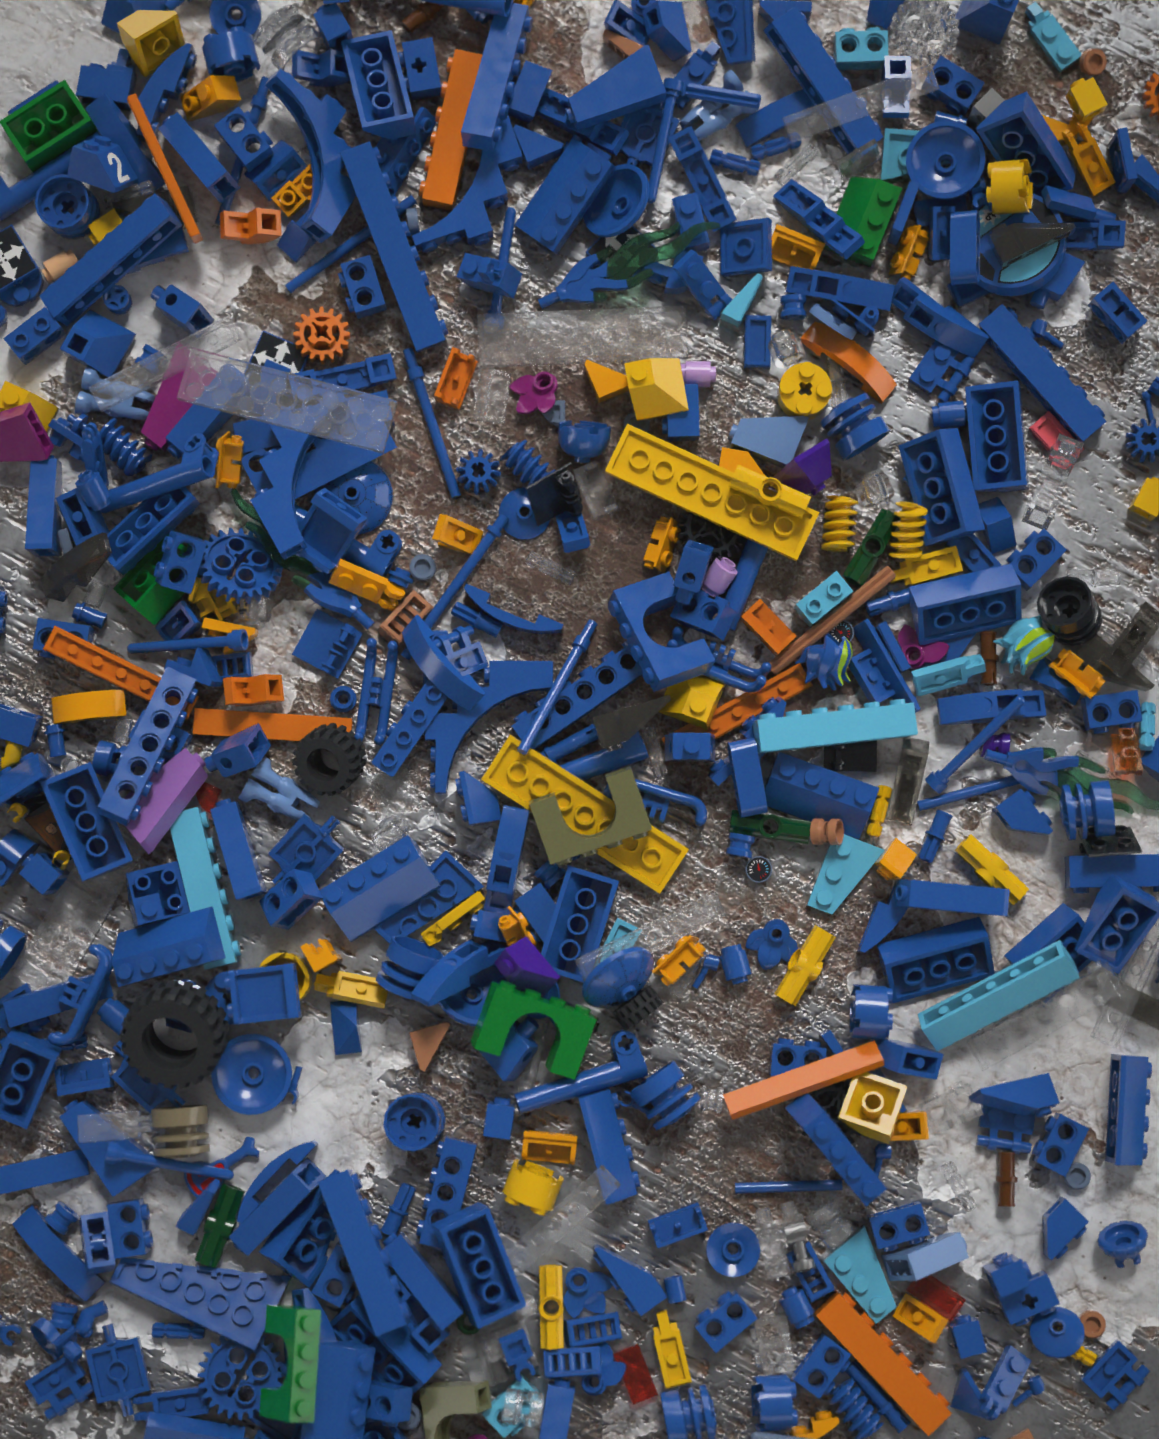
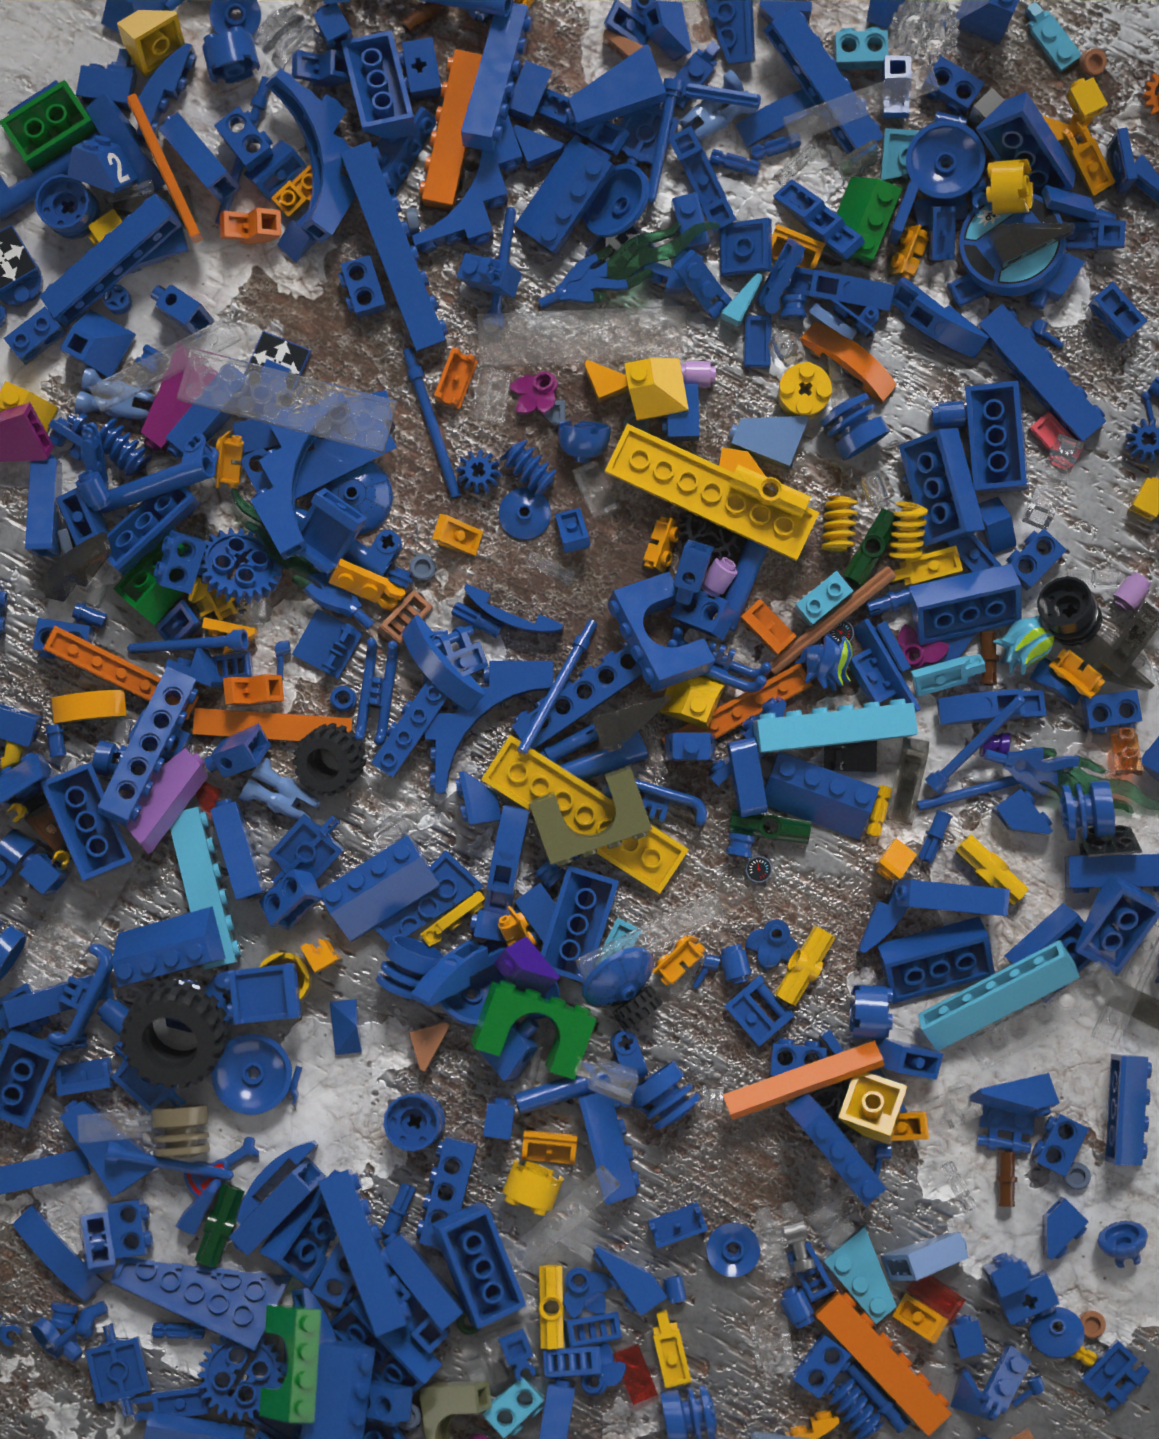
(56, 1378): blue plate -> none
(58, 264): light nougat brick -> none
(62, 1218): blue wheel -> none
(156, 894): blue slope -> none
(210, 97): light orange slope -> none
(281, 648): none -> blue hand
(320, 324): orange gear -> none
(340, 251): blue bar -> none
(352, 988): yellow hinge -> none
(357, 375): blue slope -> none
(463, 574): blue bar -> none
(513, 1408): clear wheel -> none
(555, 495): black hinge -> none
(618, 1085): none -> clear torso
(729, 1325): blue brick -> none
(751, 1015): none -> blue plate
(773, 1403): blue brick -> none
(780, 276): none -> blue plate
(788, 1186): blue bar -> none
(808, 470): dark purple slope -> none
(826, 831): nougat wheel -> none
(841, 872): medium azure wing -> none
(896, 1218): blue brick -> none
(934, 365): blue plate -> none
(965, 247): blue beam -> none
(1131, 592): none -> lavender brick
(1147, 726): medium azure axle -> none

